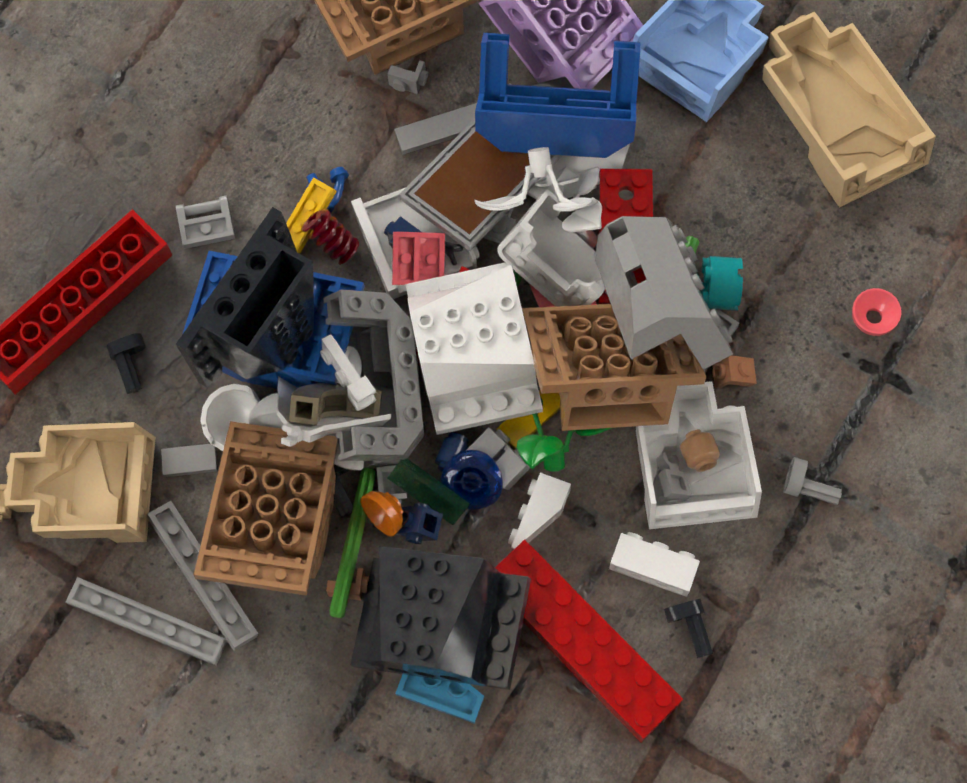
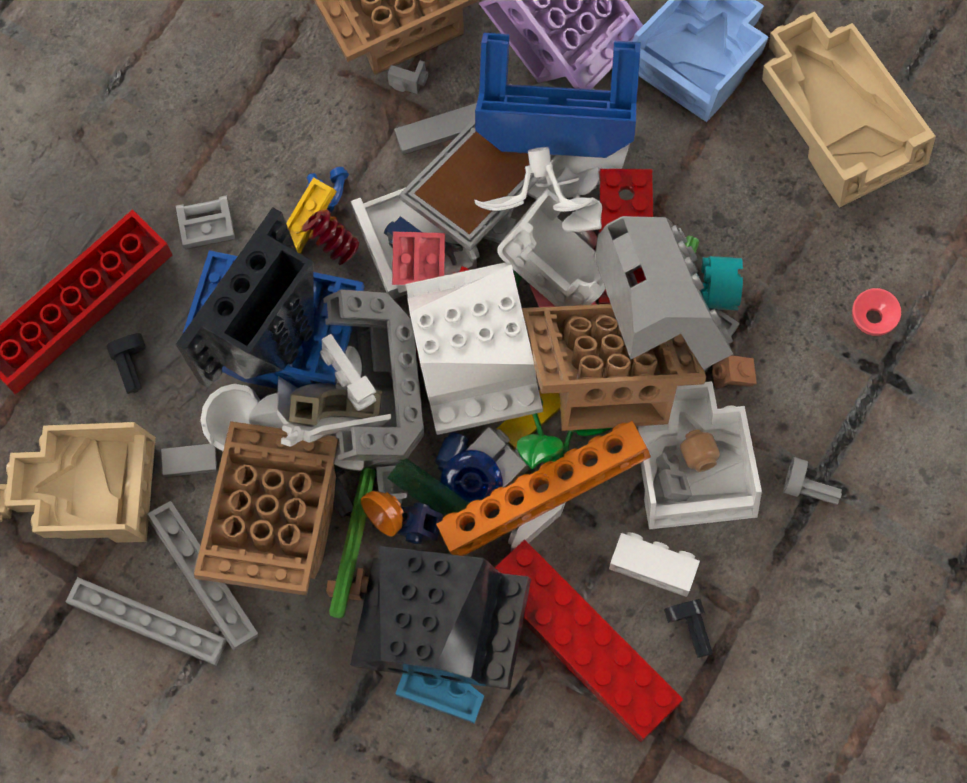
(558, 492): none -> orange brick

